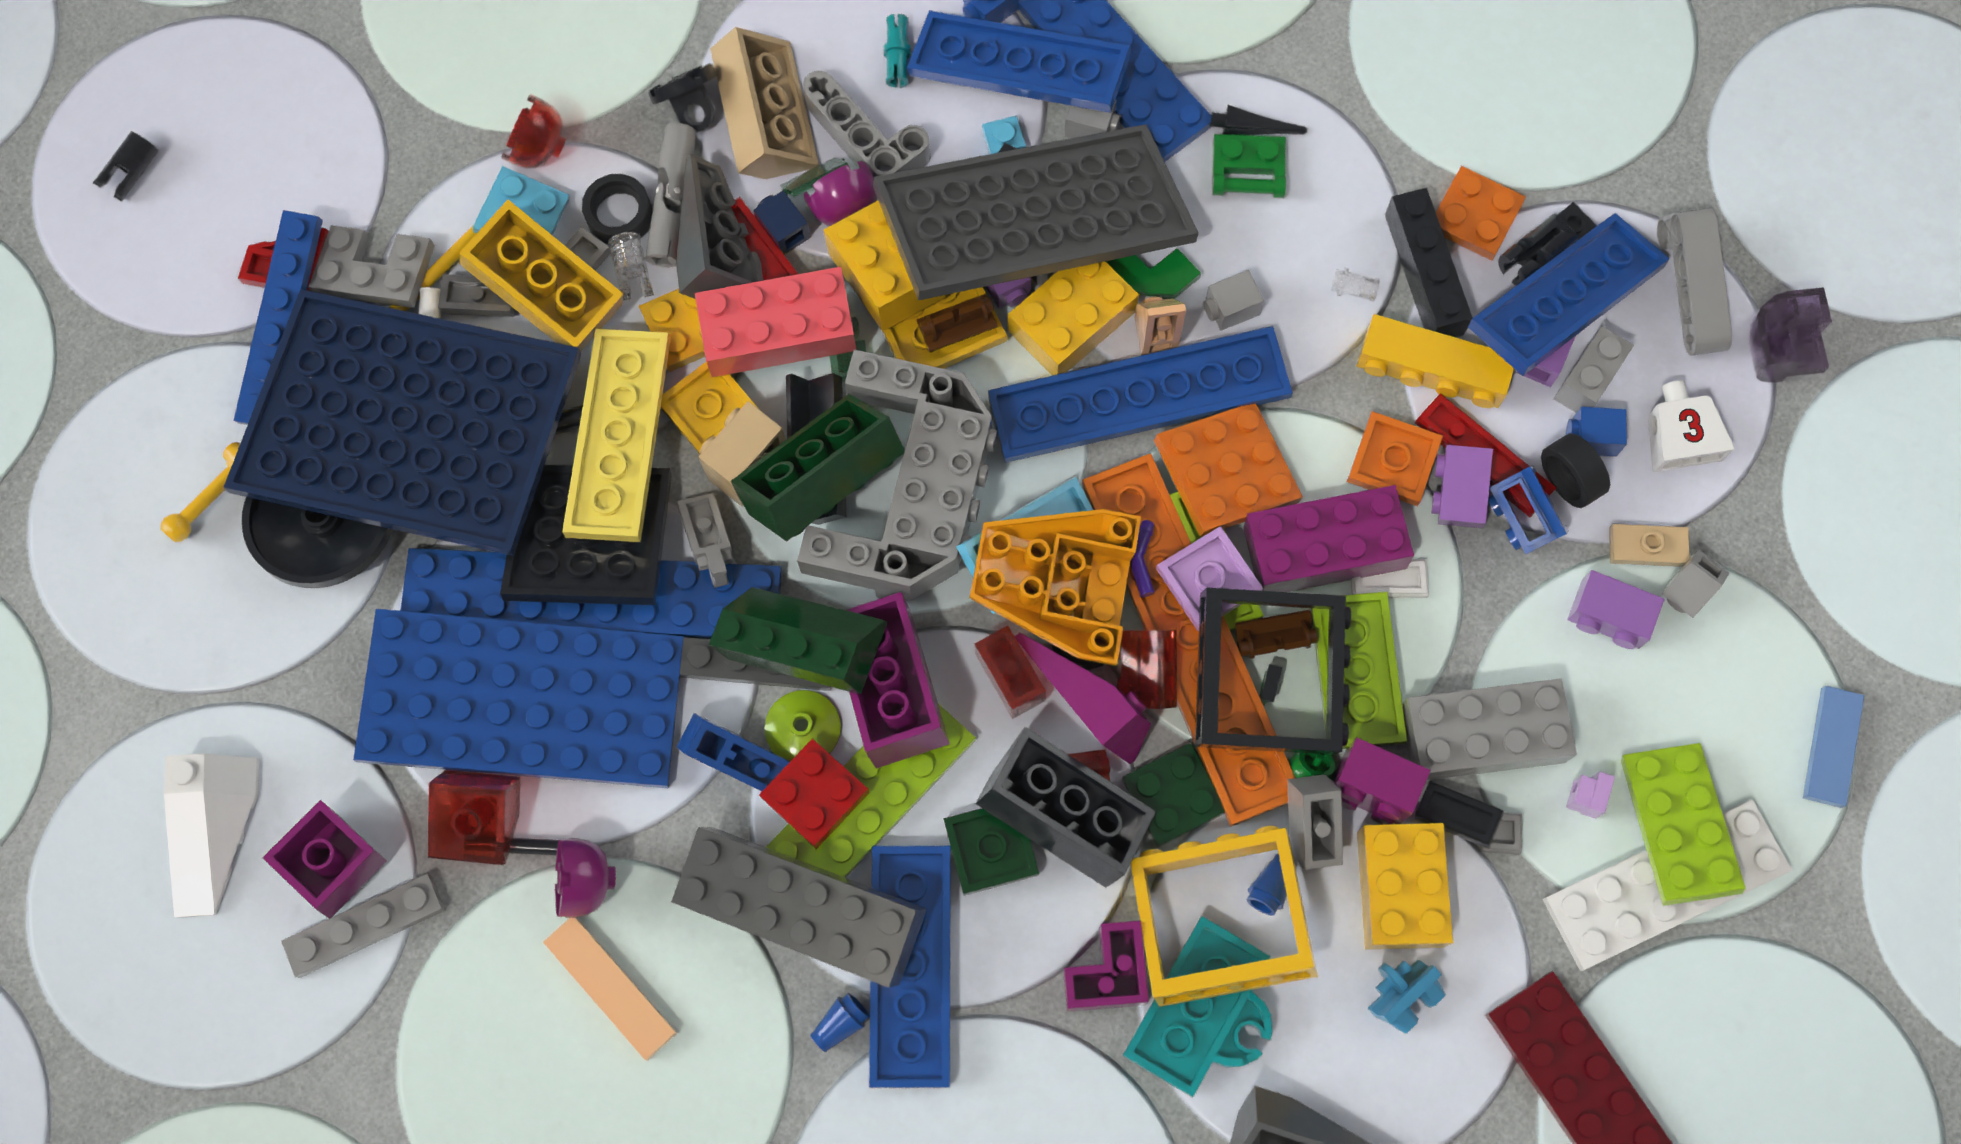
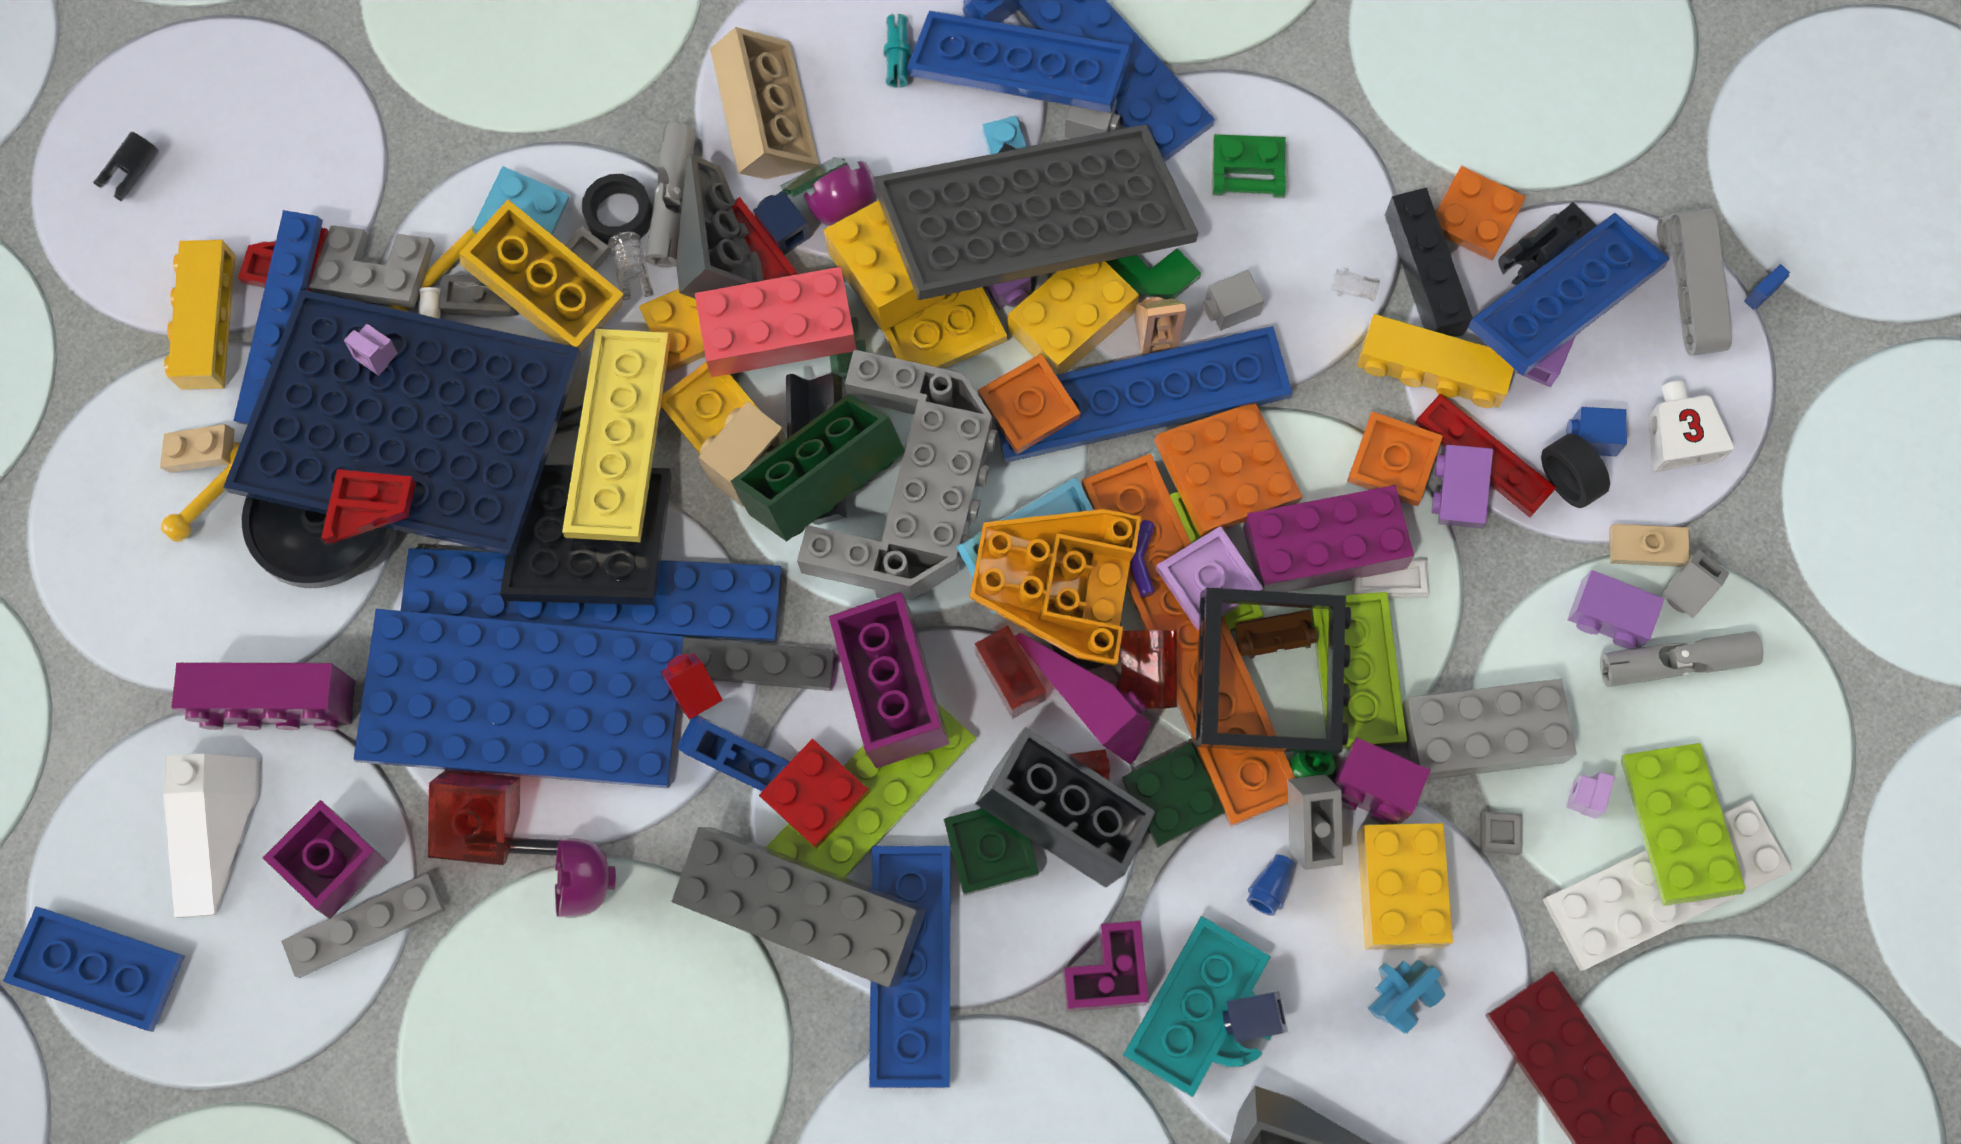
(94, 969): none -> blue plate
(197, 448): none -> tan plate
(200, 314): none -> yellow brick
(263, 695): none -> magenta brick
(365, 503): none -> red wing
(371, 348): none -> lavender piece
(535, 135): clear red cylinder -> none
(610, 988): light nougat tile -> none
(686, 90): black tile -> none
(691, 684): none -> red brick
(707, 536): light grey hinge -> none
(799, 638): dark green slope -> none
(822, 720): lime dish -> none
(840, 1022): blue cone -> none
(860, 128): light grey beam -> none
(957, 323): reddish brown hinge -> none
(1029, 403): none -> orange plate
(1232, 978): yellow window -> none
(1242, 122): black piece -> none
(1255, 1017): none -> dark blue brick
(1270, 684): black piece -> none
(1460, 814): black tile -> none
(1541, 504): blue window -> none
(1594, 370): light grey brick -> none
(1703, 656): none -> light grey piece
(1767, 287): none -> blue tile
(1788, 335): clear purple brick -> none
(1833, 746): medium blue tile -> none

